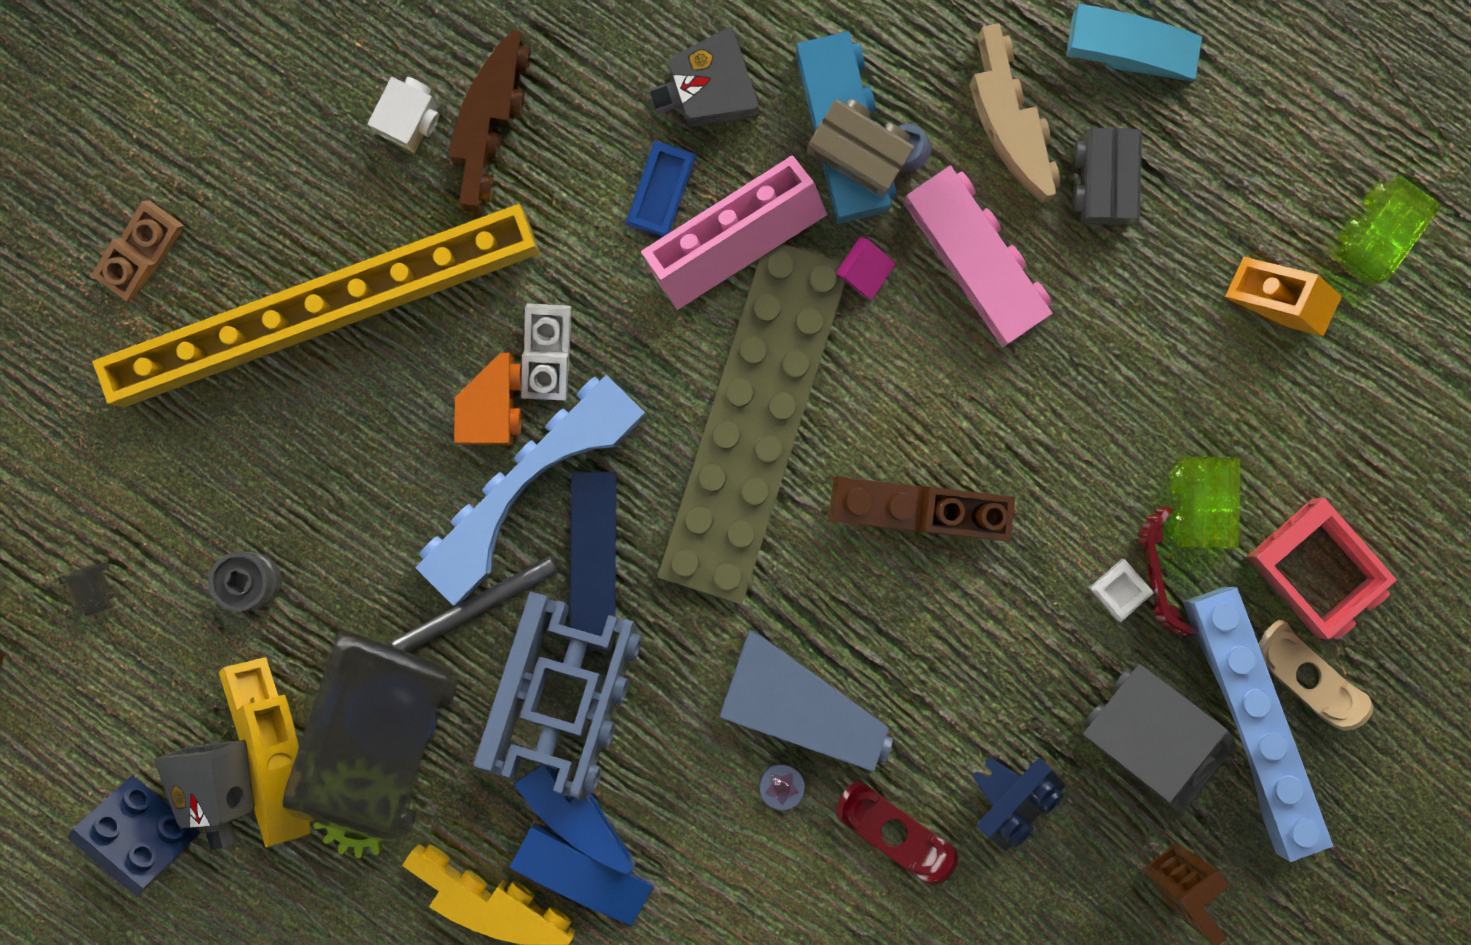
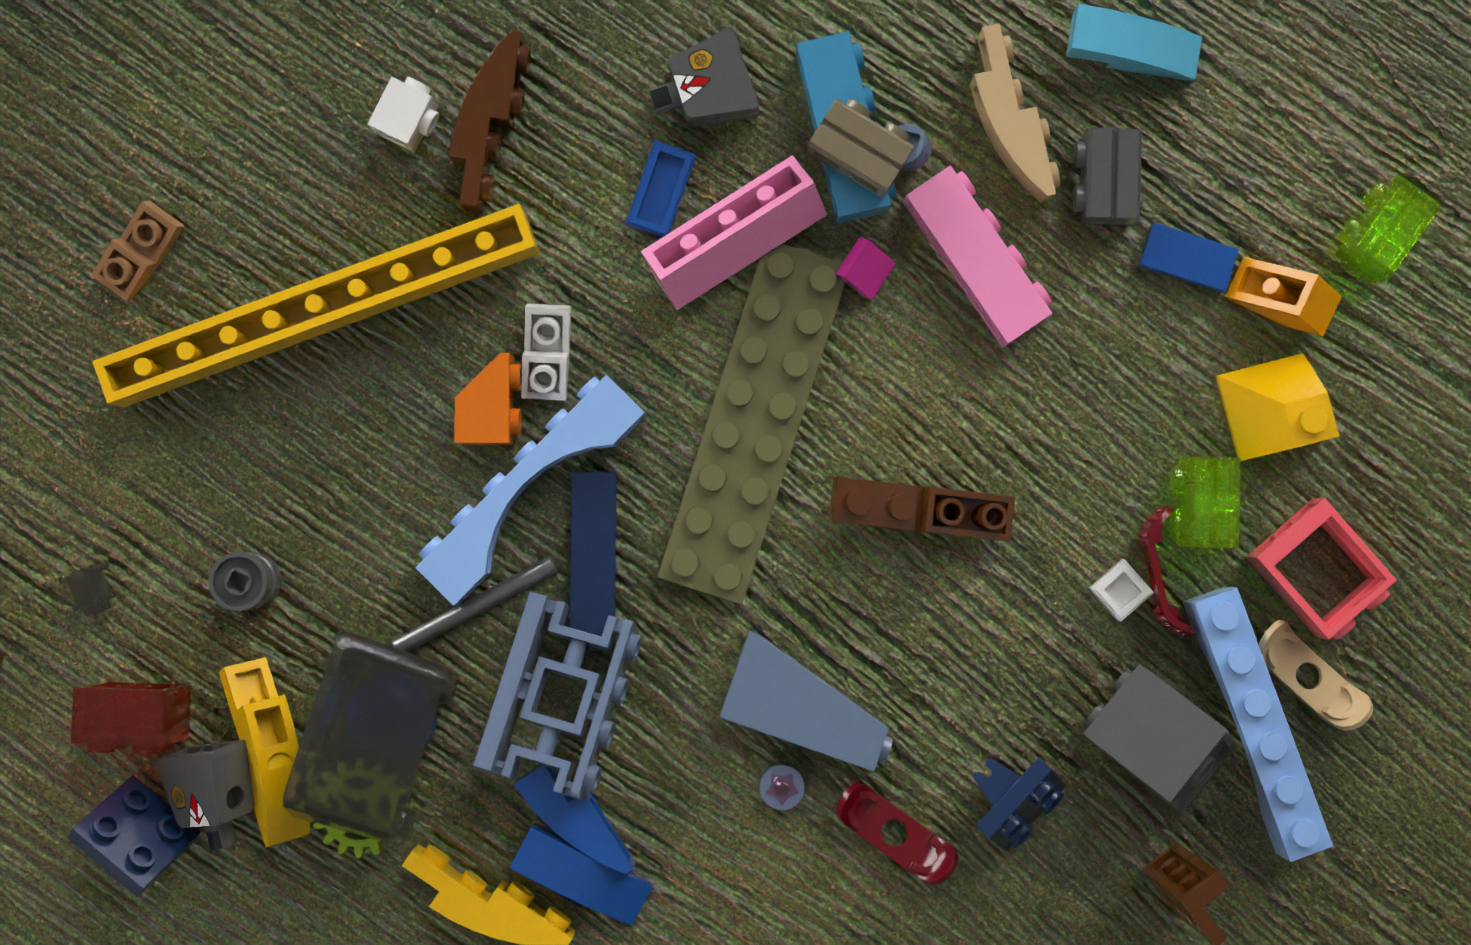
(130, 714): none -> clear red brick
(1188, 257): none -> blue tile
(1276, 407): none -> yellow slope

